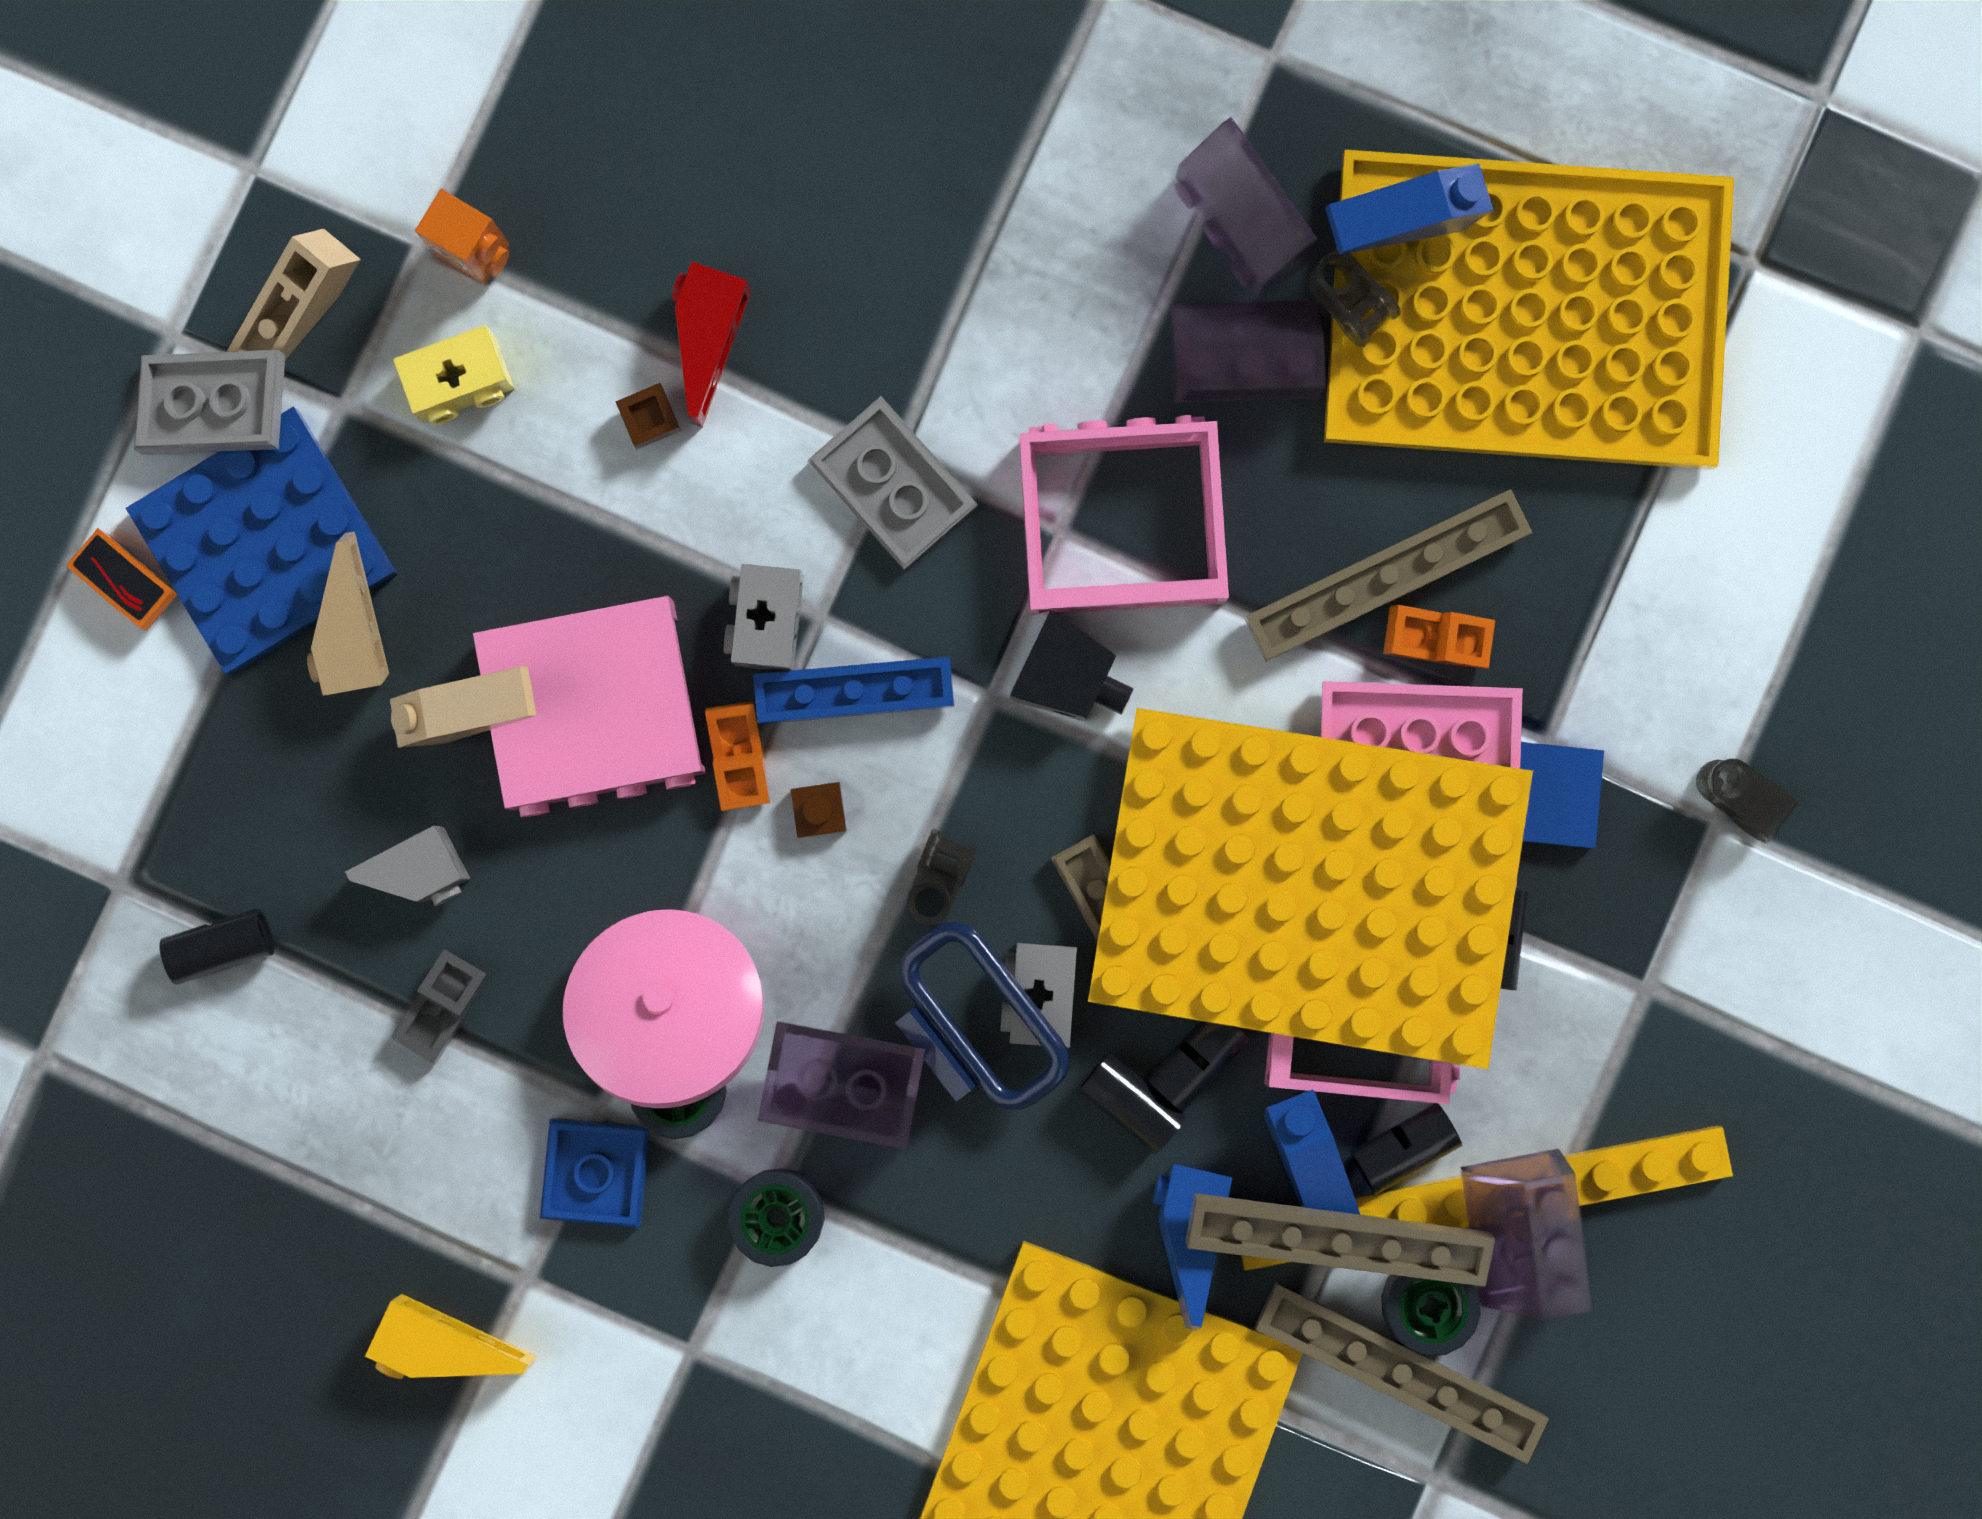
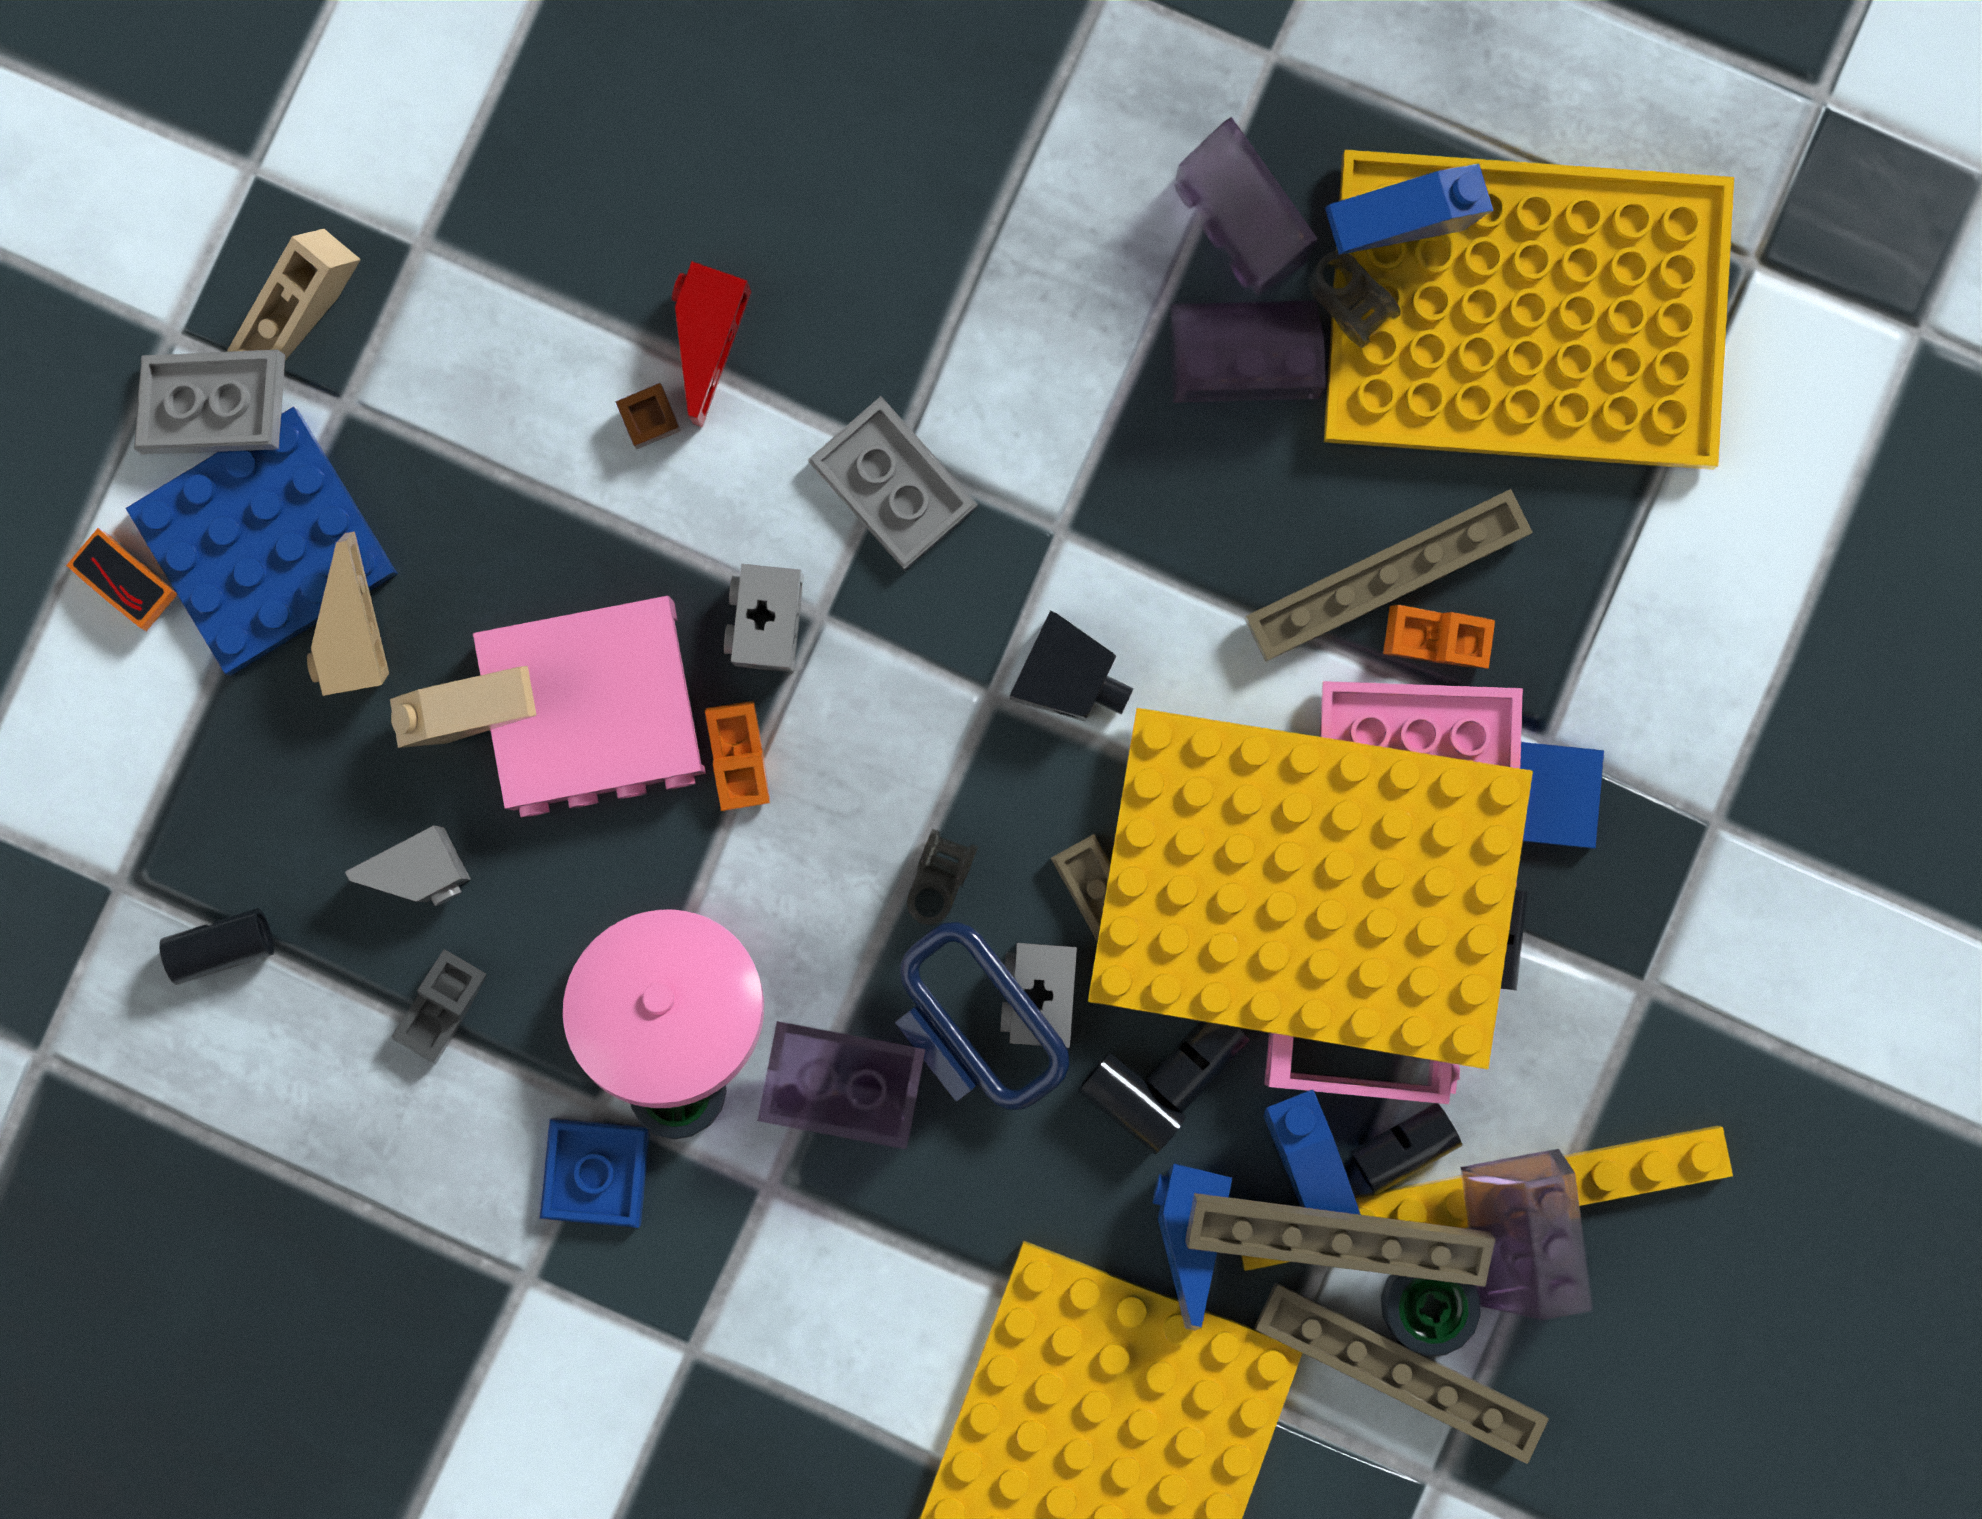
(428, 1343): yellow slope -> none
(429, 371): light yellow brick -> none
(463, 237): orange brick -> none
(756, 1233): wheel -> none
(818, 810): reddish brown plate -> none
(853, 690): blue plate -> none
(1139, 434): bright pink window -> none
(1752, 801): clear smoke piece -> none

